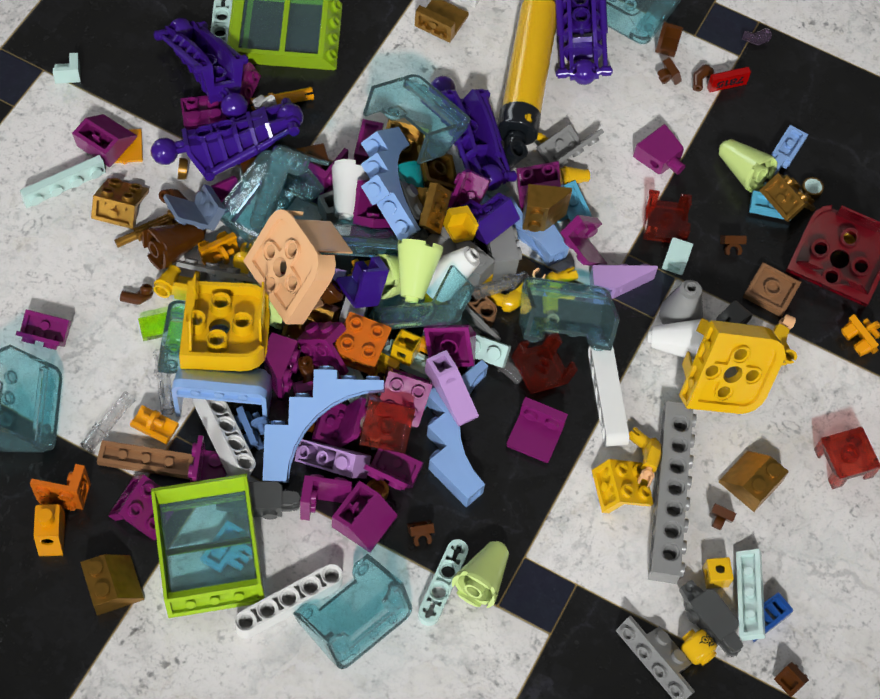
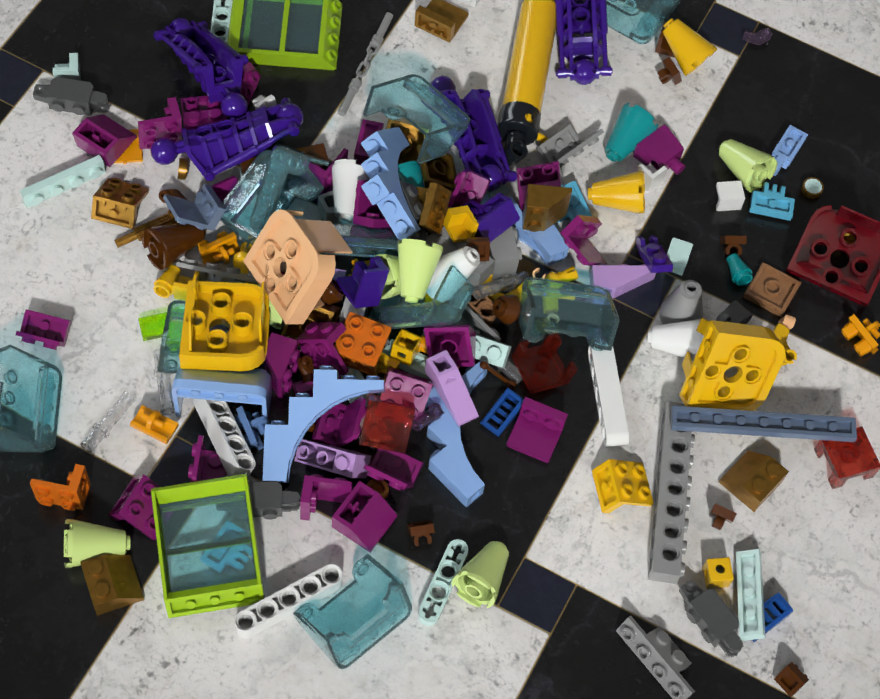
(49, 524): light orange torso -> none
(71, 96): none -> dark grey hinge
(91, 540): none -> yellowish green cone
(144, 294): reddish brown arm -> none
(144, 459): medium nougat plate -> none
(163, 127): none -> magenta bracket
(295, 96): light orange pin -> none
(356, 83): none -> light grey piece
(431, 415): none -> clear purple arm
(481, 244): none -> reddish brown tile
(507, 308): none -> reddish brown cone
(510, 384): none -> reddish brown hinge
(512, 396): none -> blue slope
(574, 174): yellow cone -> none
(620, 192): none -> yellow cone
(630, 129): none -> teal cone
(651, 451): yellow arm -> none
(652, 176): none -> white panel
(653, 255): none -> dark purple hinge
(666, 219): clear red panel -> none
(687, 45): none -> yellow cone
(698, 647): yellow head -> none
(699, 75): reddish brown arm -> none
(728, 79): red tile -> none
(730, 195): none -> white panel
(740, 272): none -> teal cone
(763, 423): none -> sand blue plate
(786, 197): pearl gold bracket -> none

